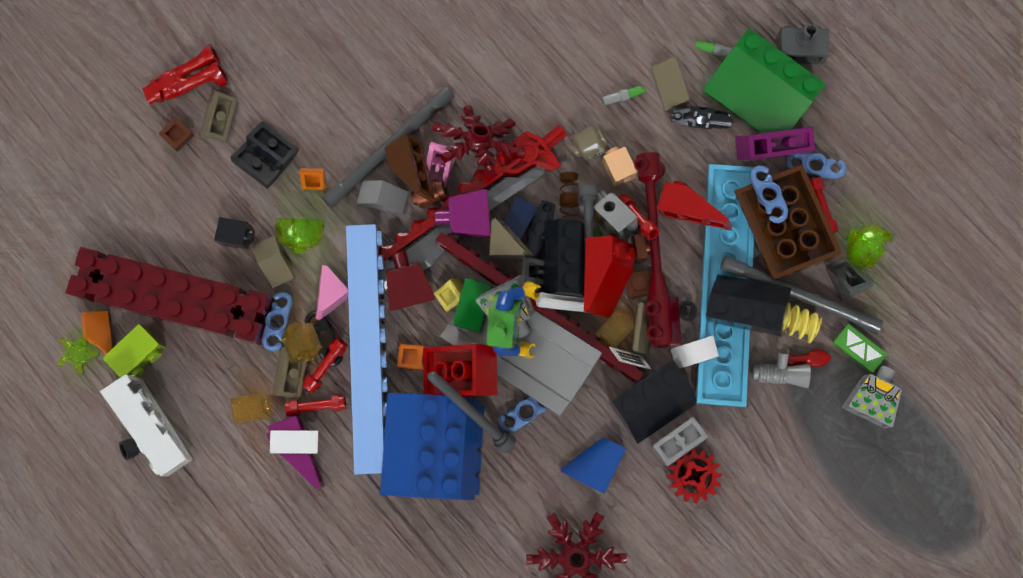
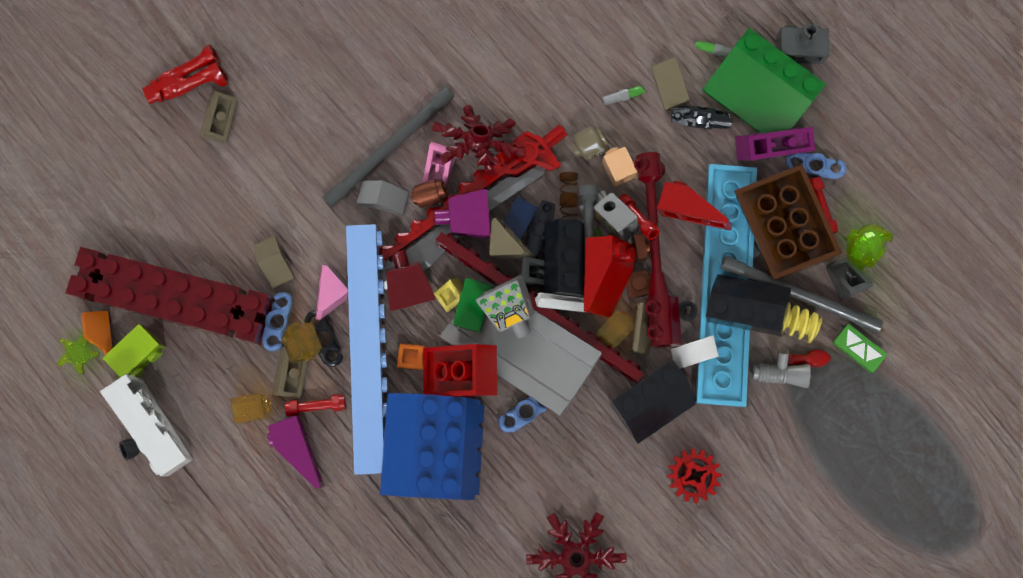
(176, 134): copper plate -> none
(234, 233): black brick -> none
(264, 154): black slope -> none
(293, 441): white sticker -> none
(299, 233): clear neon green cylinder -> none
(312, 179): orange slope -> none
(313, 381): red bar -> none
(408, 161): reddish brown slope -> none
(502, 439): dark grey piece -> none
(505, 321): torso -> none
(596, 464): blue slope -> none
(630, 358): white sticker -> none
(679, 442): light grey hinge -> none
(759, 186): medium blue piece -> none
(875, 398): light grey torso -> none

